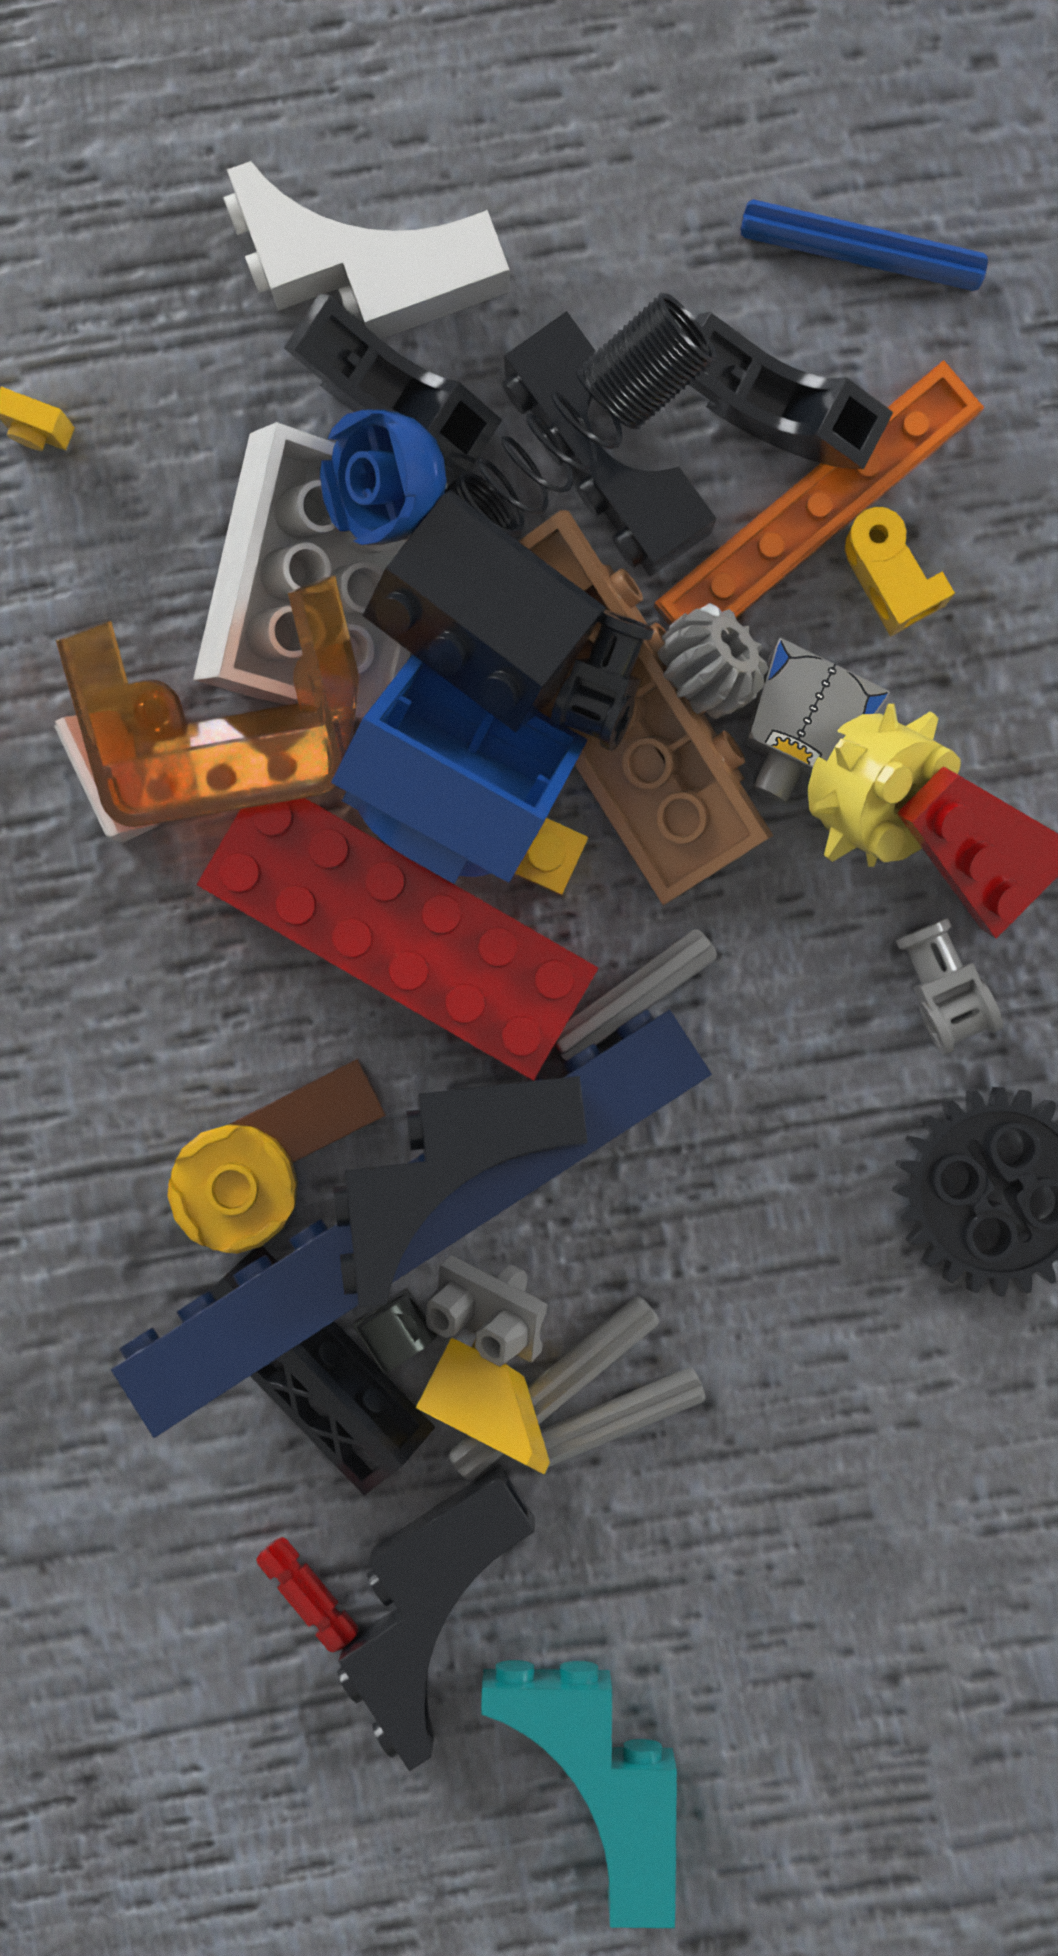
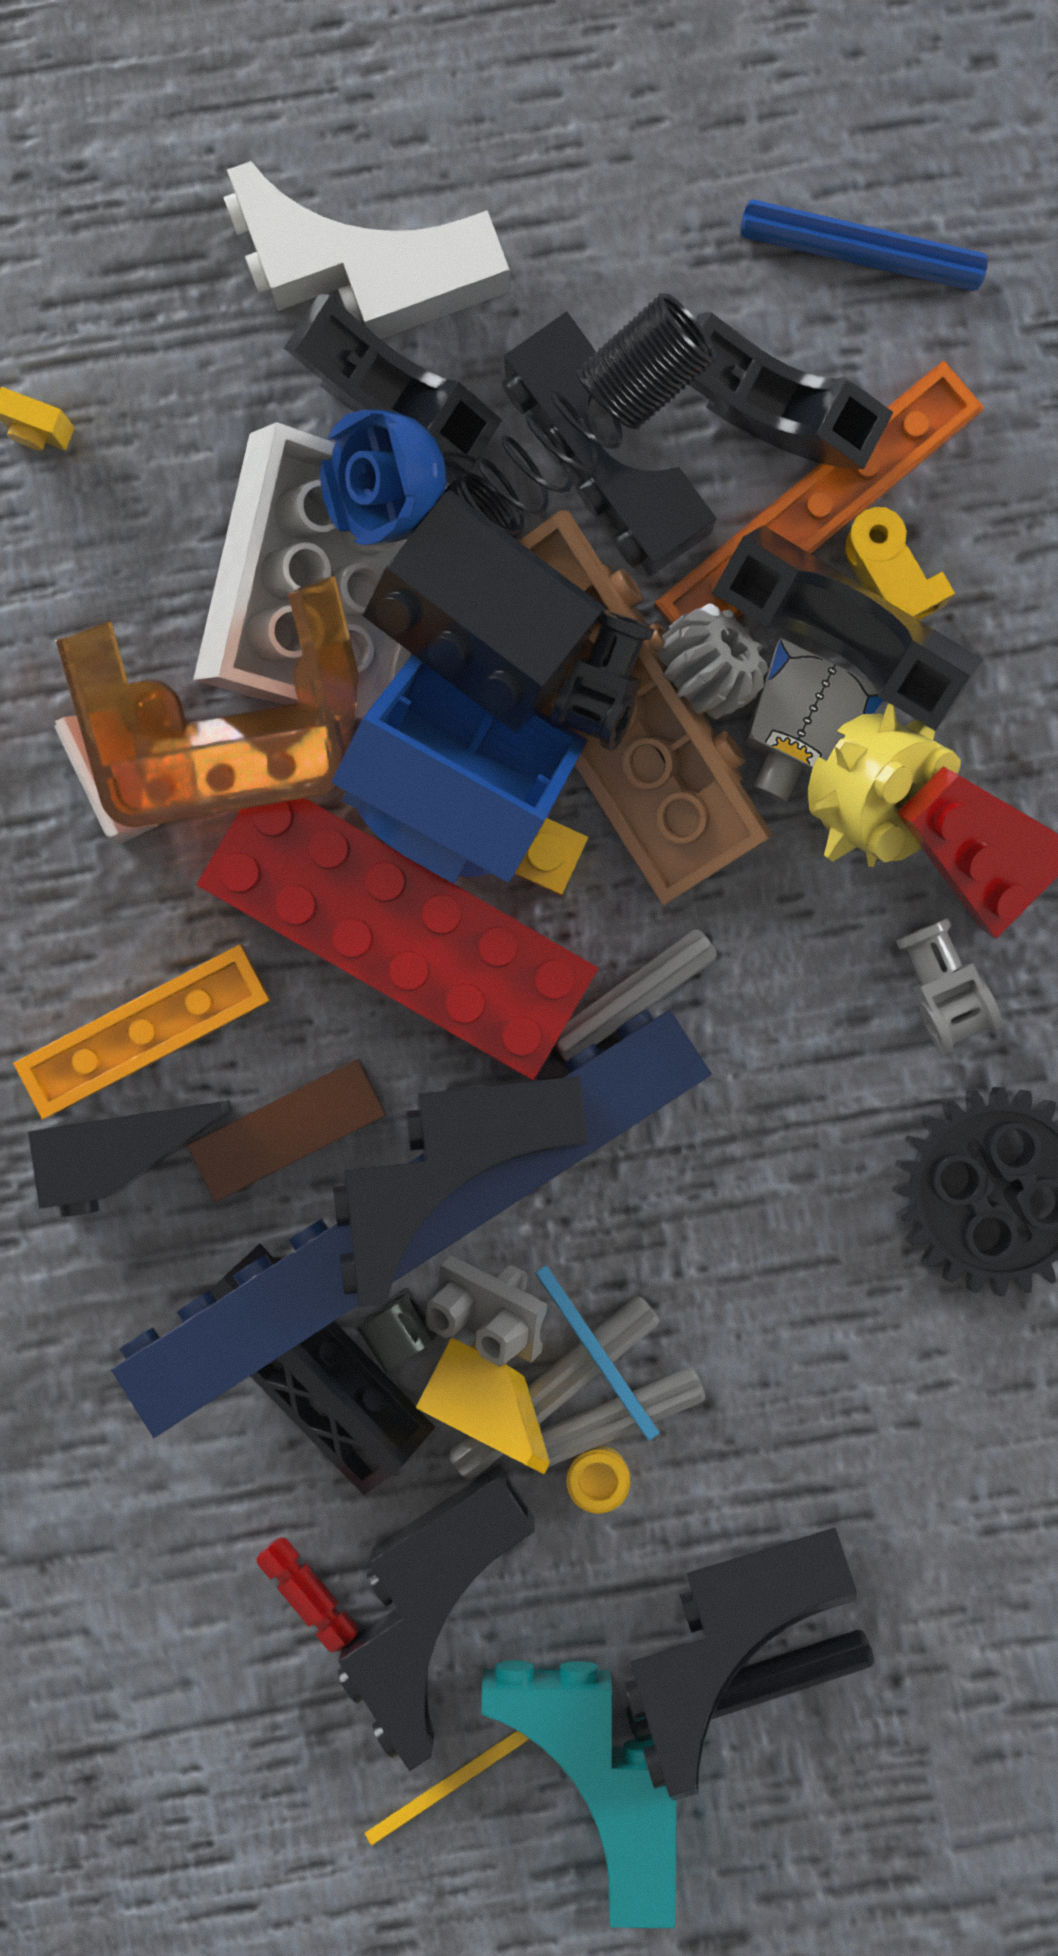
(101, 1157): none -> black slope
(142, 1032): none -> light orange plate
(232, 1188): yellow tile -> none
(445, 1787): none -> yellow piece
(597, 1353): none -> dark azure piece
(598, 1480): none -> yellow tile
(740, 1610): none -> black arch
(786, 1675): none -> black axle
(802, 594): none -> black arch

